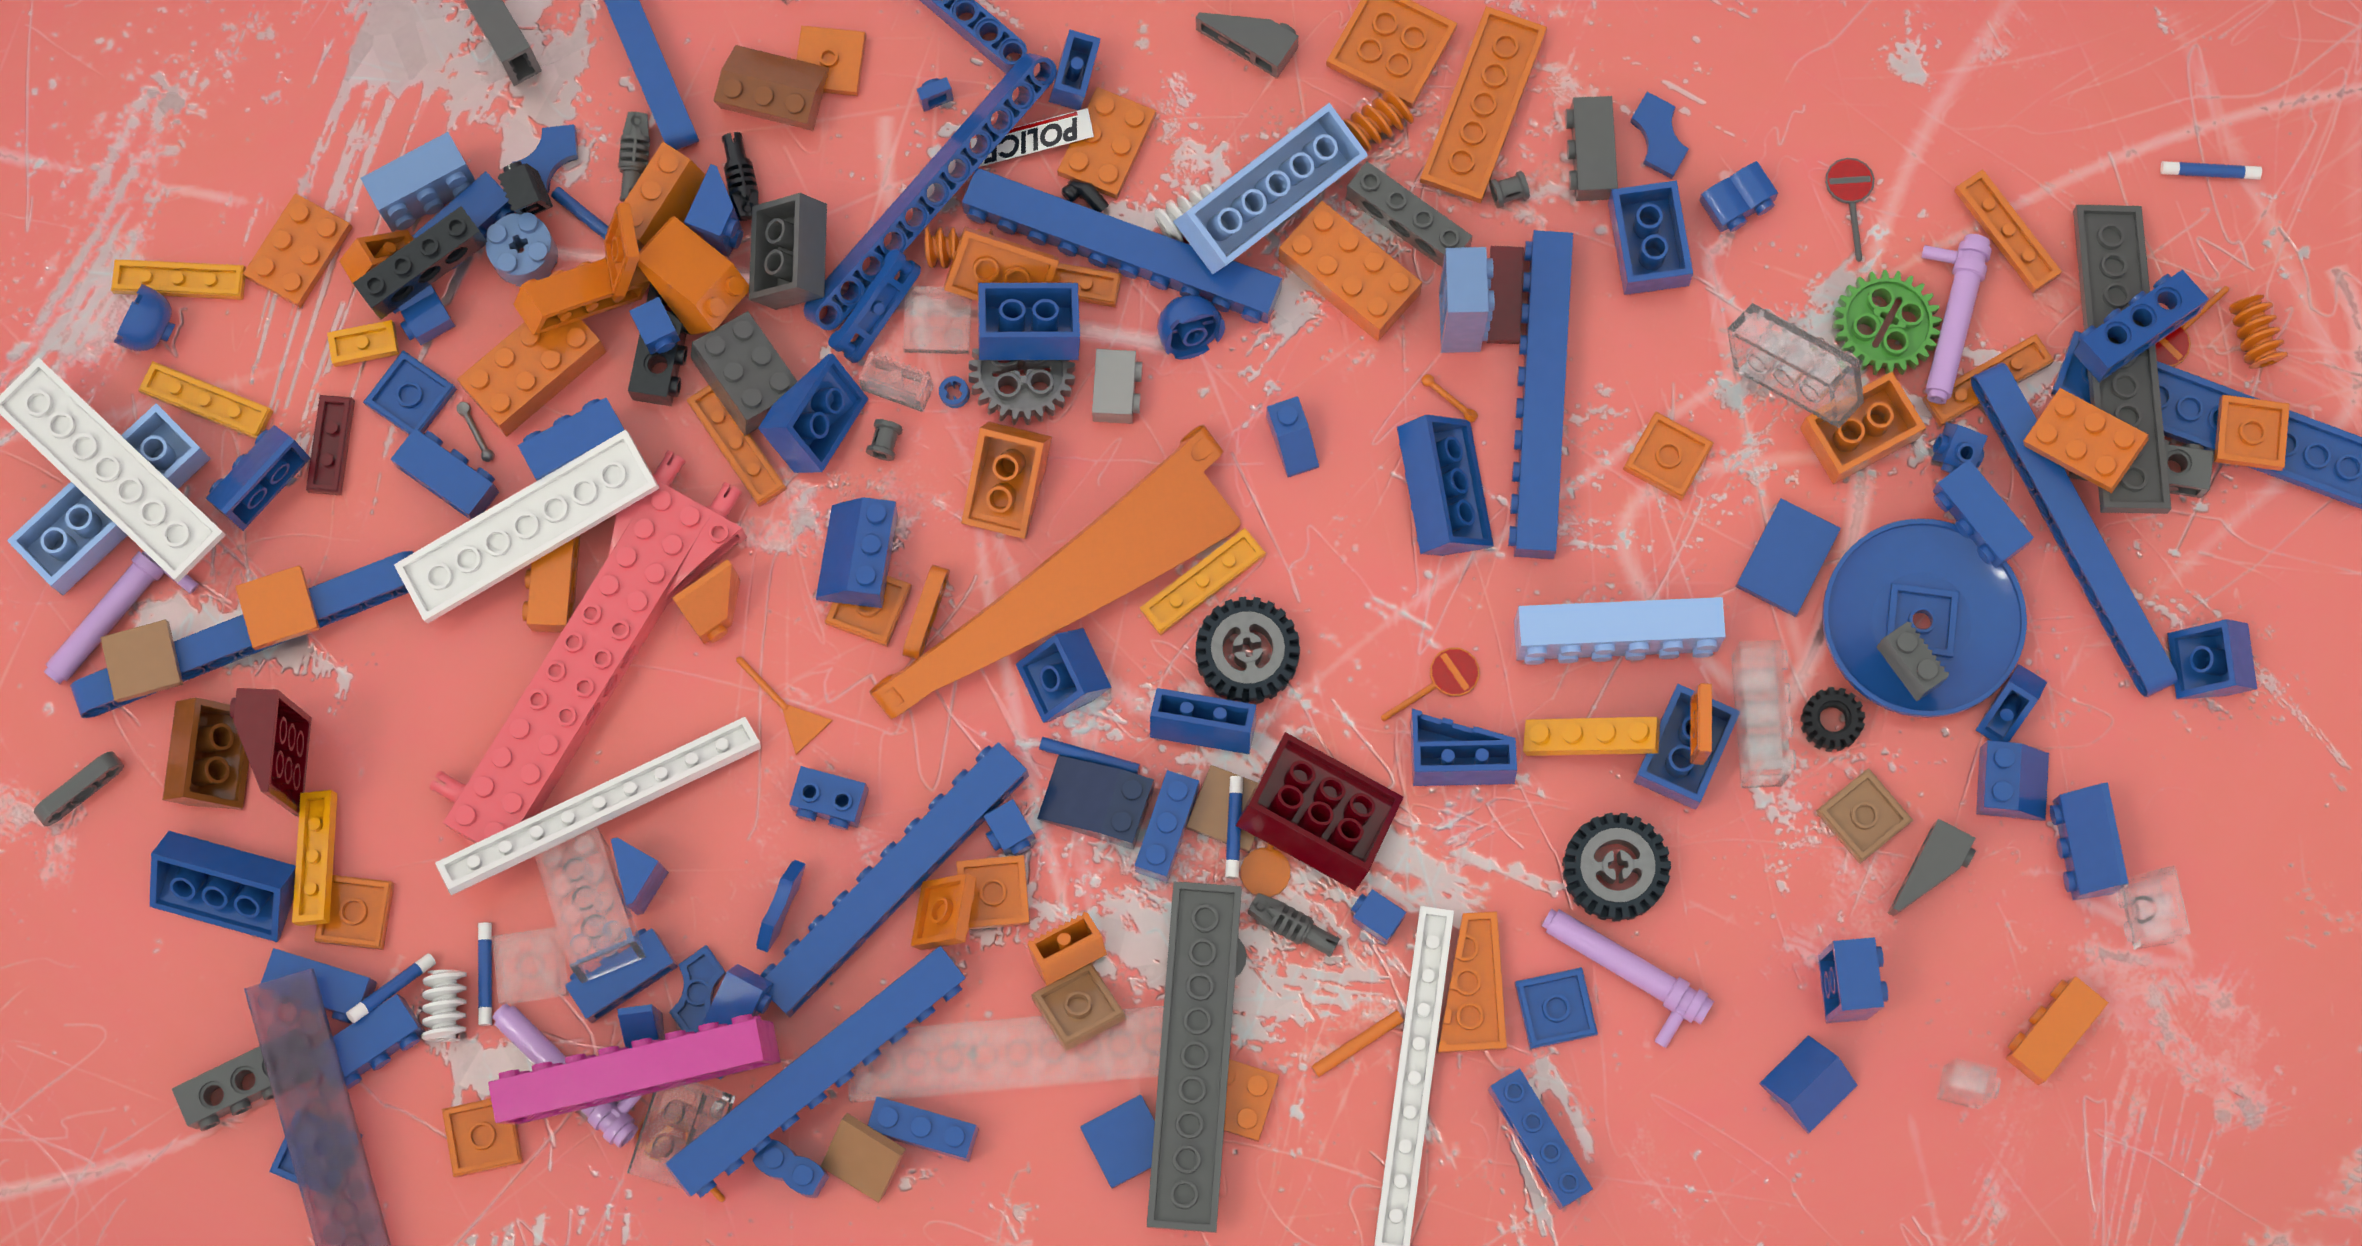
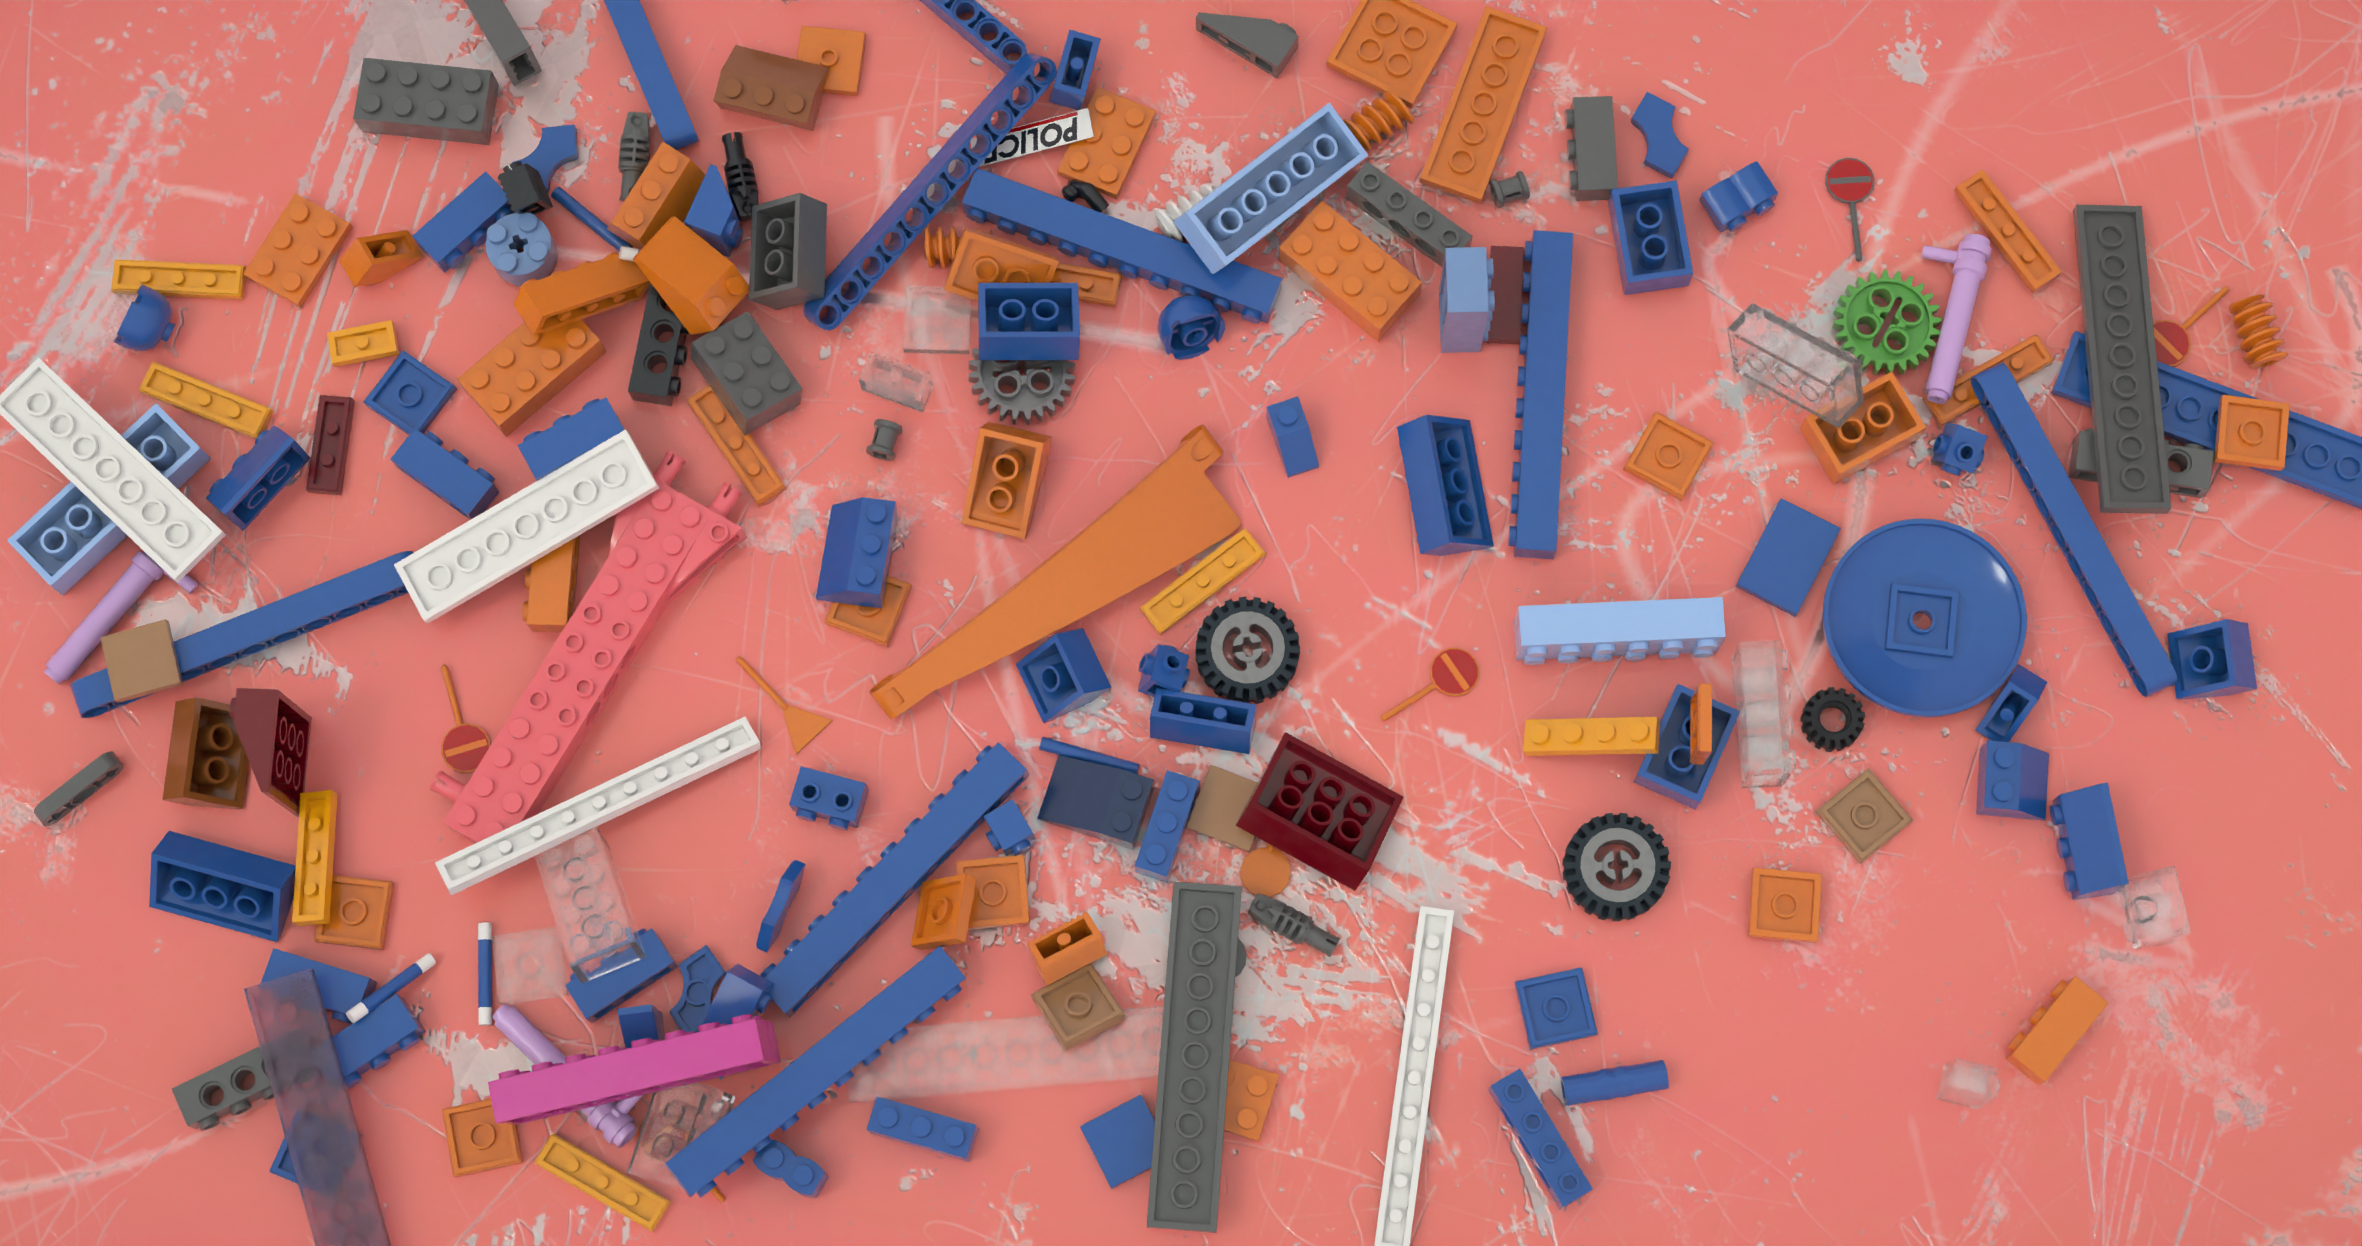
(277, 607): orange tile -> none
(418, 182): medium blue brick -> none
(420, 263): black brick -> none
(424, 316): blue brick -> none
(426, 101): none -> dark grey brick
(443, 1005): white piece -> none
(464, 410): flat silver hinge -> none
(465, 743): none -> piece
(602, 1182): none -> light orange tile
(621, 249): orange tile -> none
(638, 875): blue slope -> none
(655, 326): blue brick -> none
(710, 602): orange slope -> none
(814, 416): blue slope -> none
(862, 1157): medium nougat tile -> none
(875, 306): blue plate -> none
(926, 612): orange beam -> none
(934, 93): blue plate -> none
(952, 381): blue bush -> none
(1115, 386): light grey brick -> none
(1163, 669): none -> blue brick
(1233, 831): blue bar -> none
(1357, 1043): orange bar -> none
(1377, 916): blue brick -> none
(1459, 754): blue wedge -> none
(1469, 414): orange hinge -> none
(1475, 995): orange wing -> none
(1614, 1082): none -> blue axle
(1673, 992): lavender cylinder -> none
(1784, 905): none -> orange plate
(1809, 1083): blue slope -> none
(1852, 980): blue brick -> none
(1912, 661): dark grey brick -> none
(1938, 858): dark grey slope -> none
(1981, 514): blue brick -> none
(2086, 440): orange plate -> none
(2105, 357): blue brick -> none
(2211, 170): blue bar -> none

